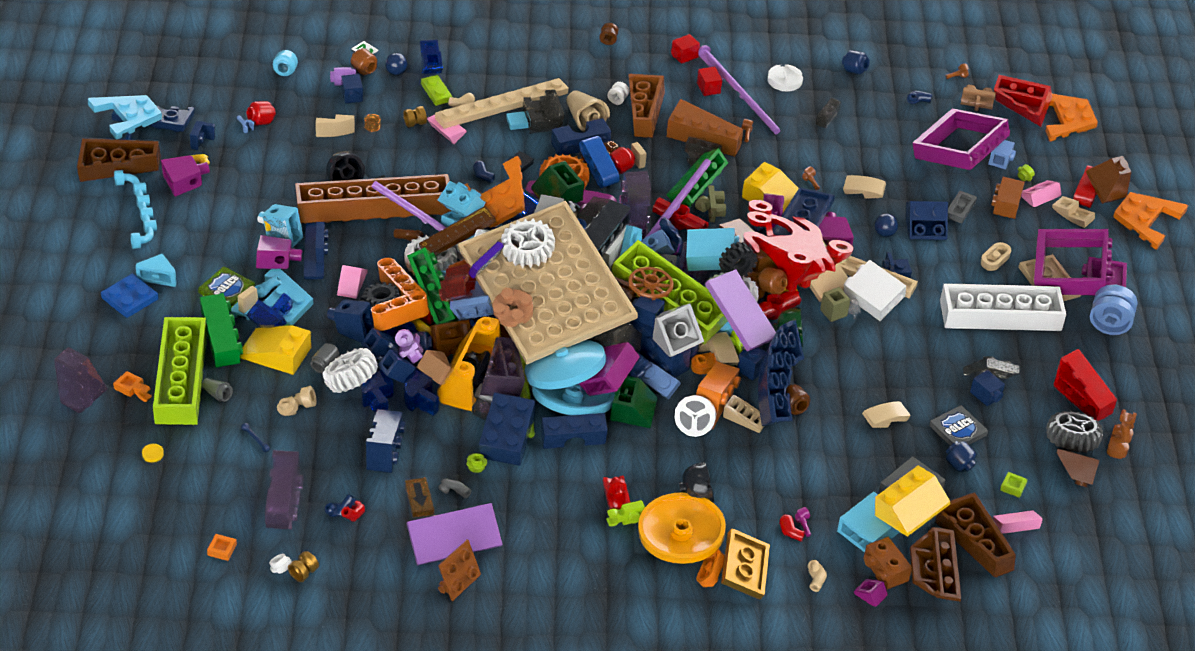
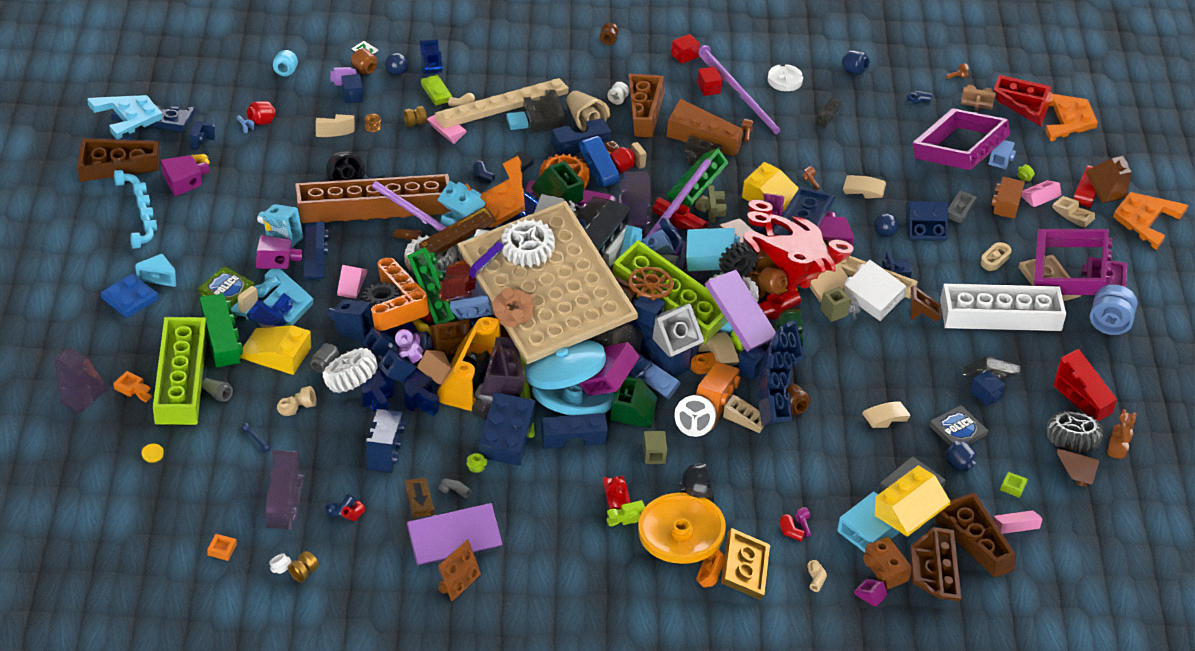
(654, 447): none -> olive brick
(924, 304): none -> reddish brown slope

